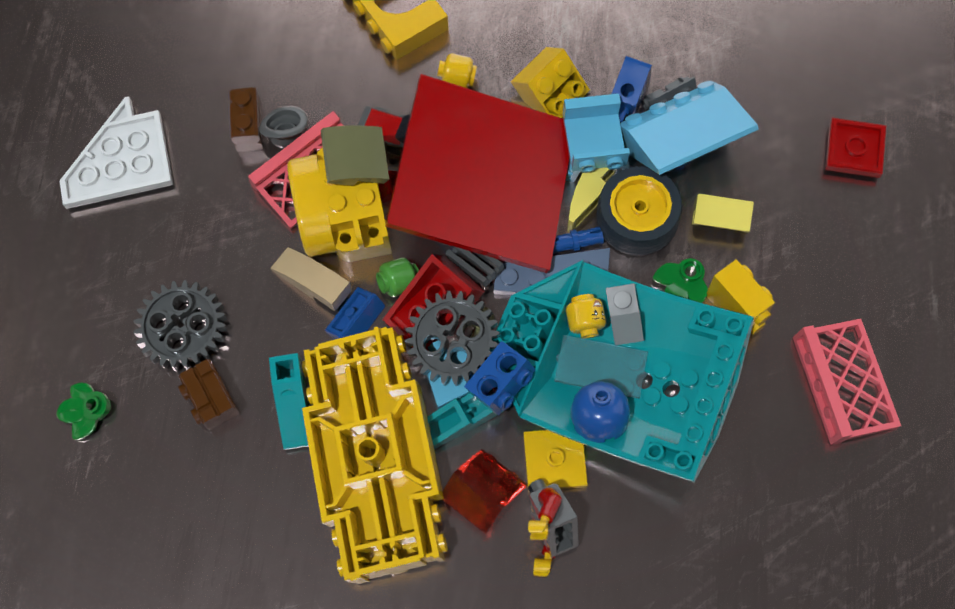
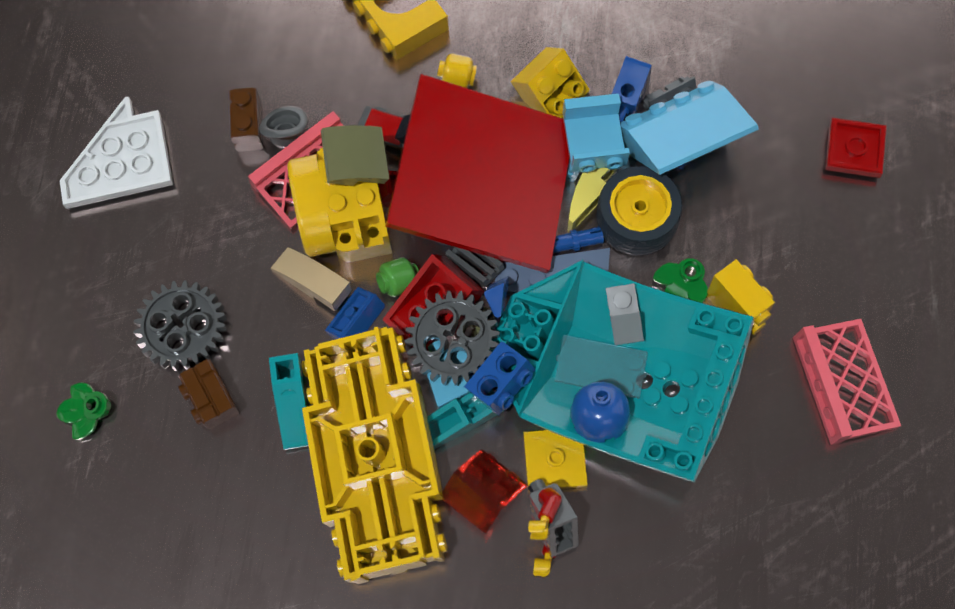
(497, 296): none -> blue slope
(585, 315): yellow head -> none
(722, 212): light yellow hinge -> none

